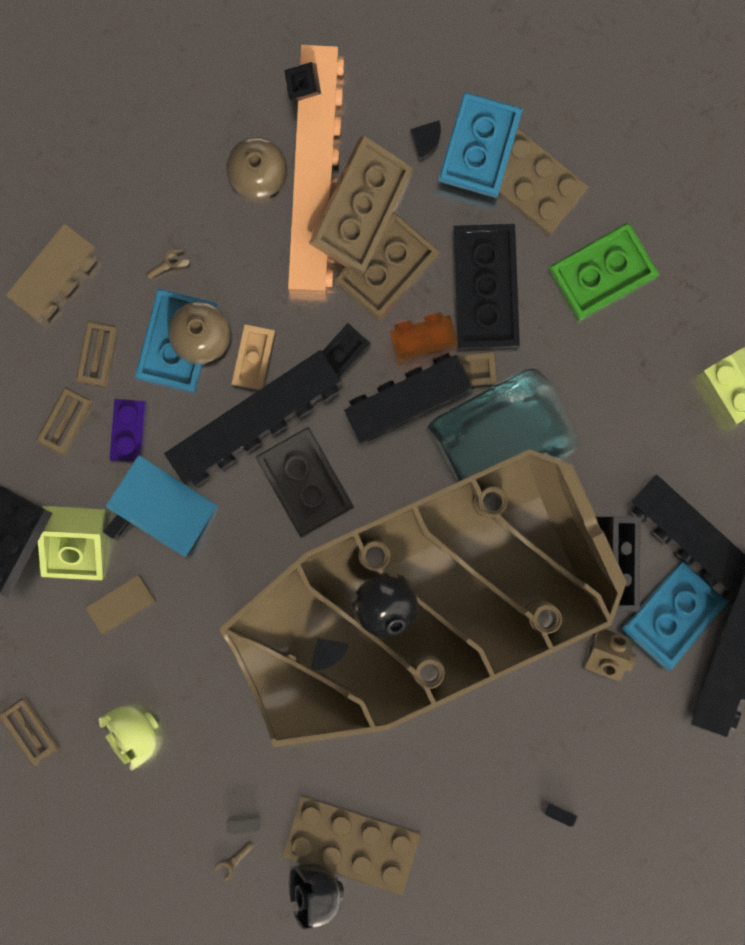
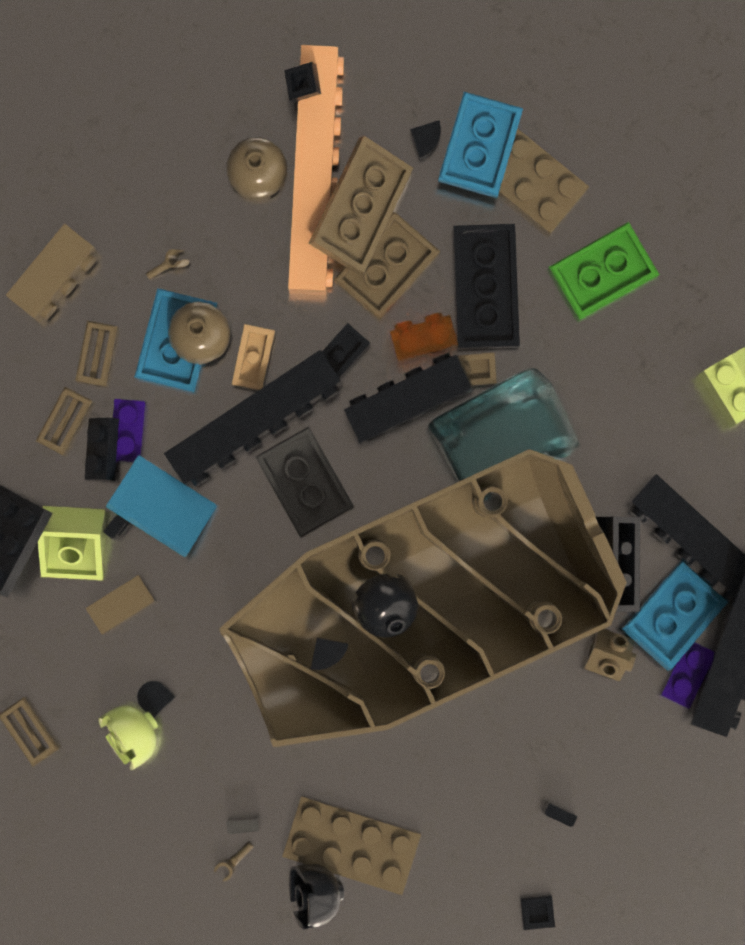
(101, 449): none -> black plate
(154, 697): none -> black tile
(537, 912): none -> black tile
(687, 675): none -> dark purple plate

